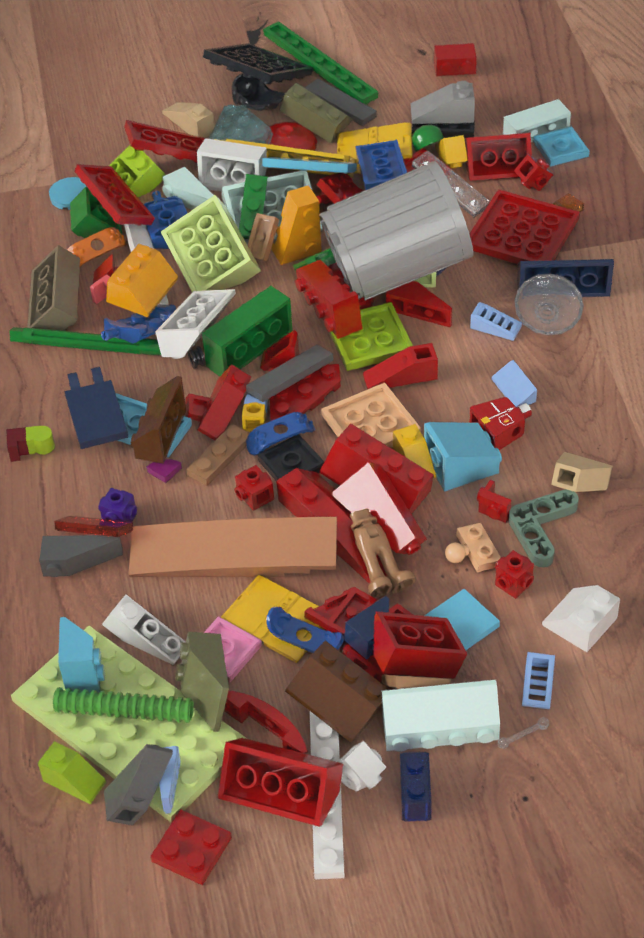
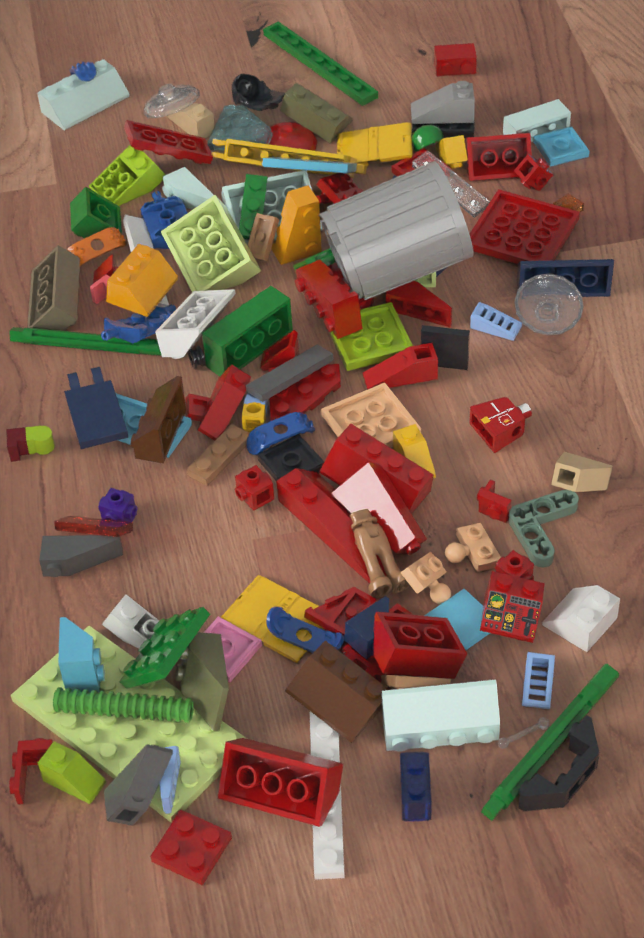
(28, 753): none -> red bracket
(65, 191): medium azure tile -> none
(76, 100): none -> light aqua slope
(84, 71): none -> blue piece
(114, 195): red plate -> none
(164, 471): magenta tile -> none
(164, 648): none -> green plate
(170, 100): none -> clear hat
(228, 163): white slope -> none
(234, 547): nougat slope -> none
(242, 706): red slope -> none
(257, 63): black plate -> none
(357, 110): dark grey tile -> none
(361, 767): white brick -> none
(380, 162): blue plate -> none
(425, 574): none -> light nougat plate
(449, 344): none -> black tile
(460, 453): medium azure slope -> none
(512, 606): none -> red slope
(515, 384): light blue slope -> none
(543, 794): none -> black slope
(550, 741): none -> green piece

